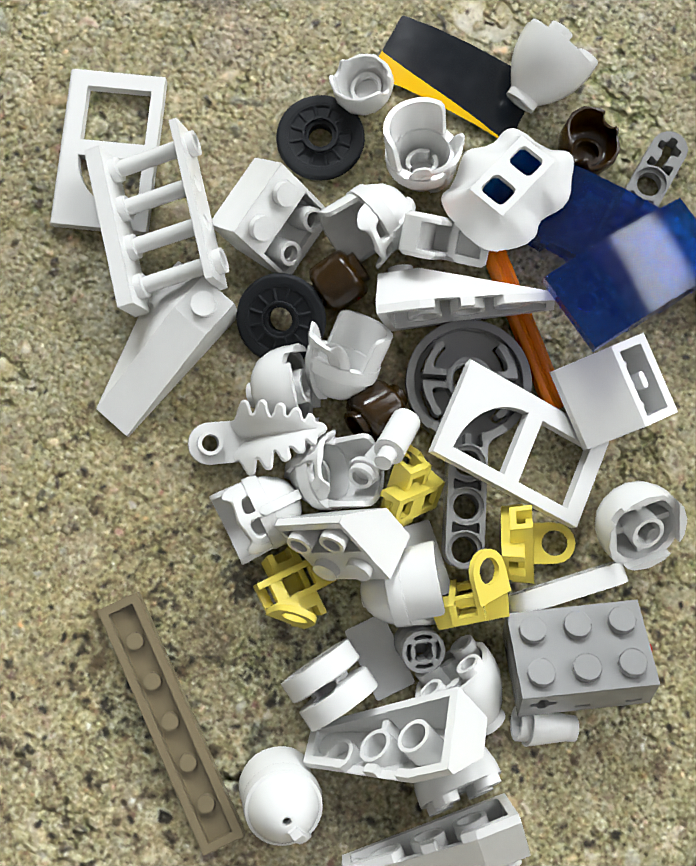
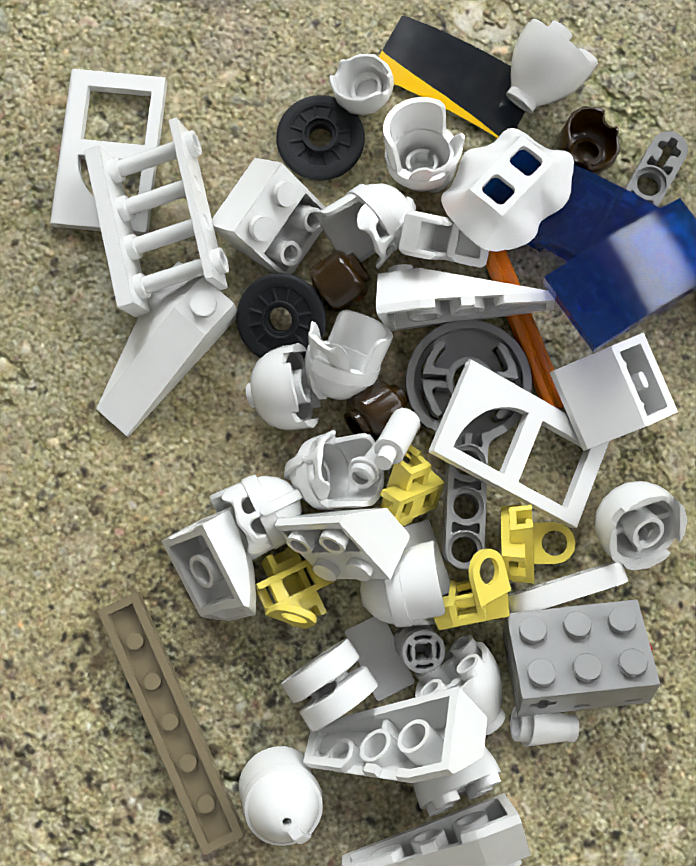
(215, 566): none -> white slope
(256, 436): white plant -> none

